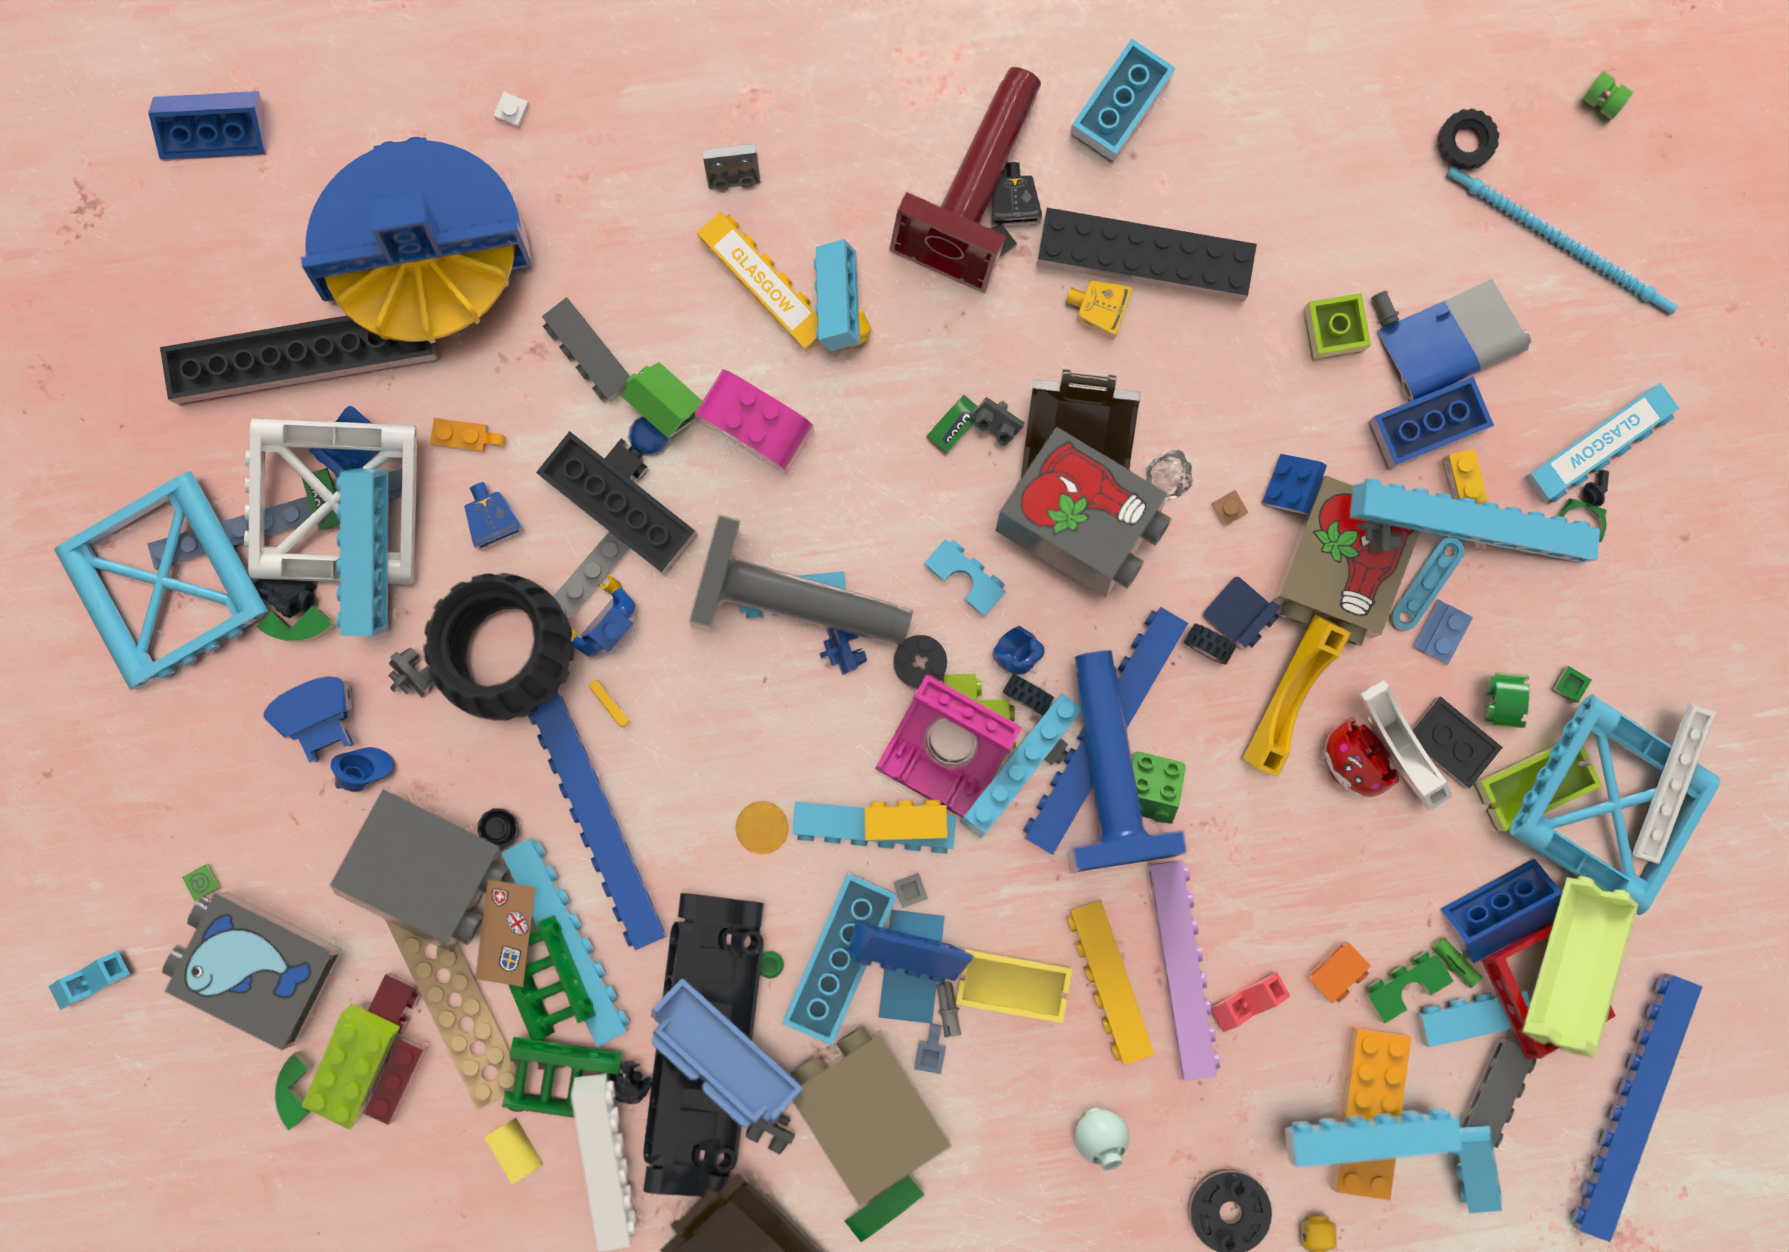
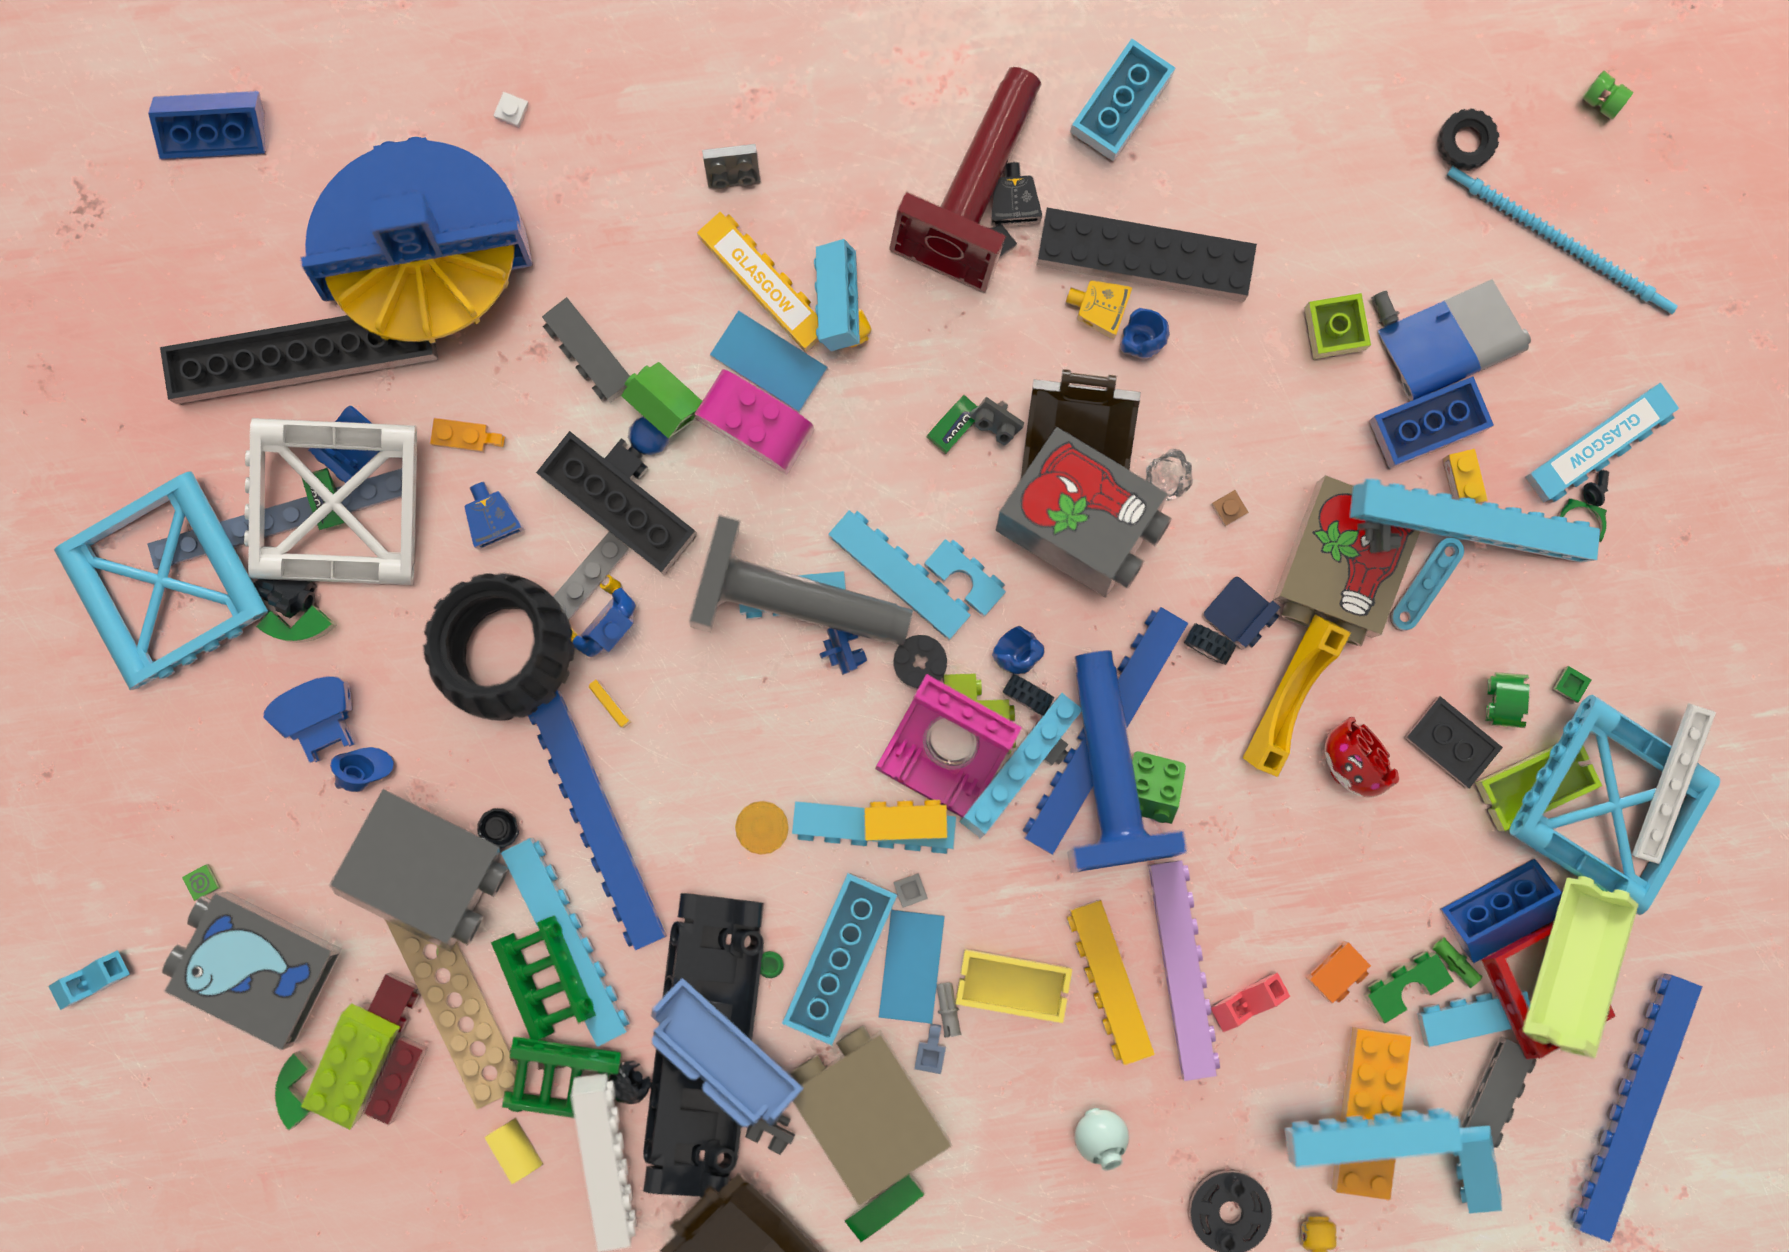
(363, 552): medium azure brick -> none
(409, 678): dark grey hips -> none
(505, 933): medium nougat sticker -> none
(768, 361): none -> dark azure tile
(899, 575): none -> medium azure brick
(907, 952): blue slope -> none
(1145, 333): none -> blue hair
(1294, 484): blue plate -> none
(1404, 747): white arch -> none
(1442, 632): medium blue plate -> none

